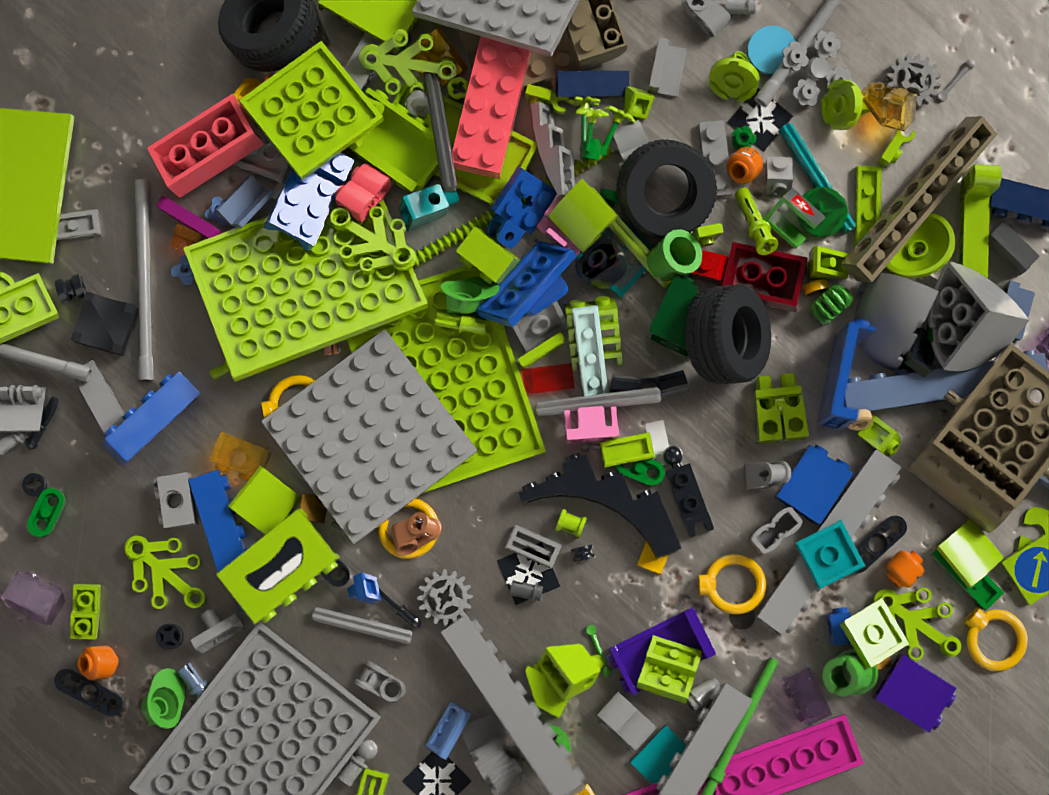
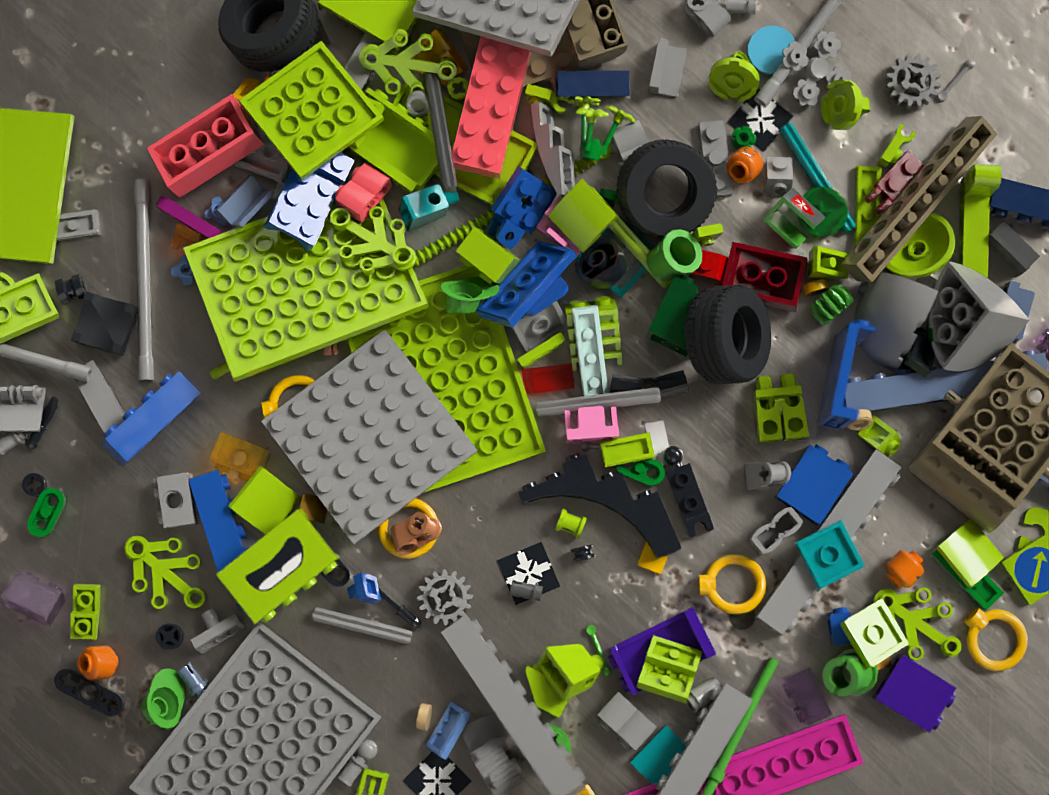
(379, 681): light grey piece -> none
(424, 717): none -> tan tile
(462, 322): lime axle -> none
(513, 537): light grey tile -> none
(638, 102): lime slope -> none
(764, 235): lime pin -> none
(890, 106): clear yellow slope -> none
(894, 536): black beam -> none
(895, 180): none -> hinge

